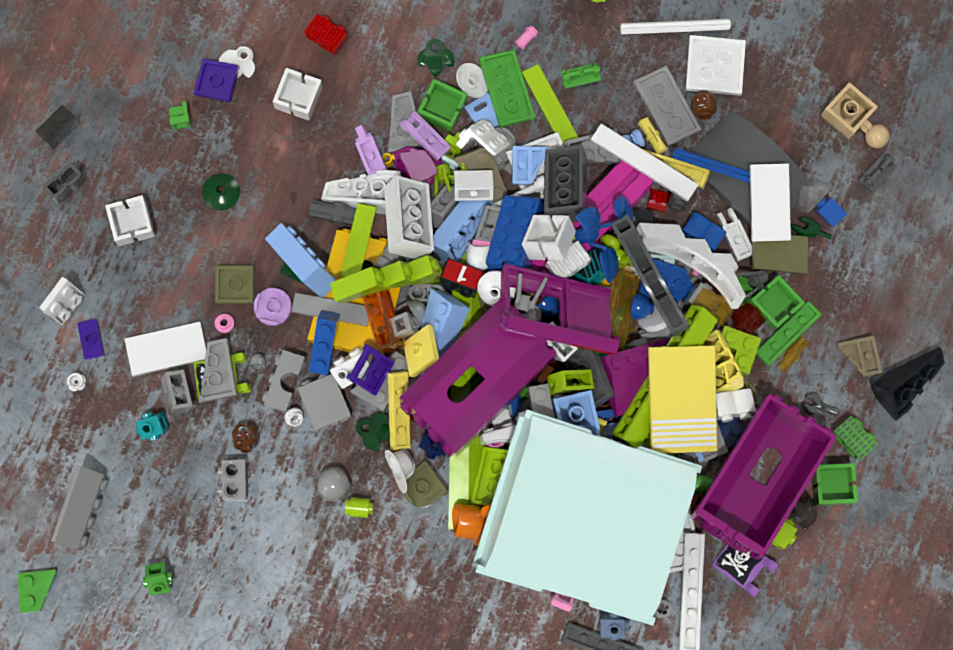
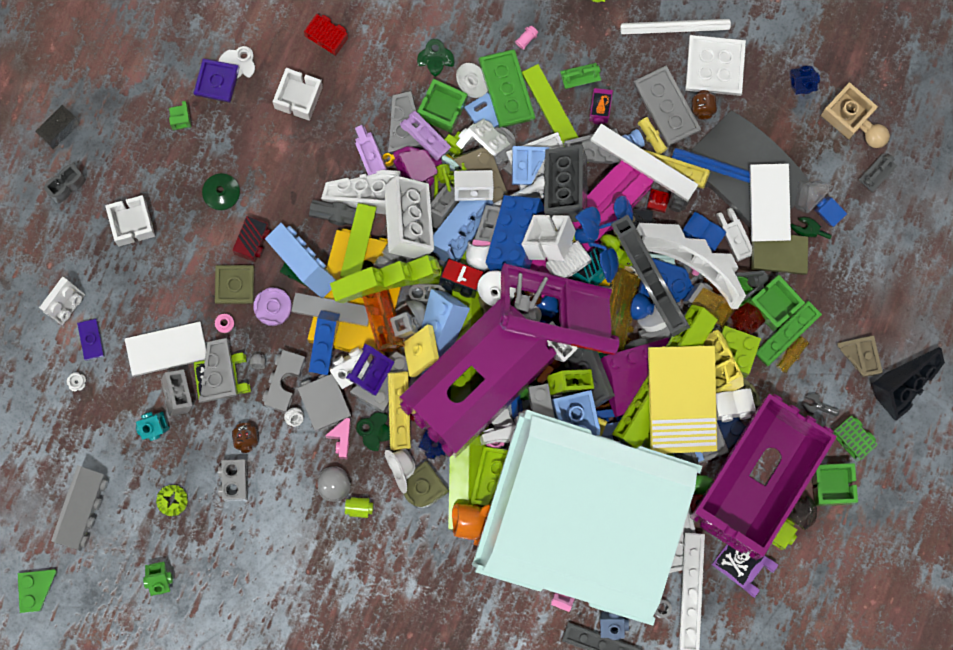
(174, 509): none -> lime gear
(251, 239): none -> brick
(341, 432): none -> bright pink slope
(600, 106): none -> slope
(804, 80): none -> clear blue brick

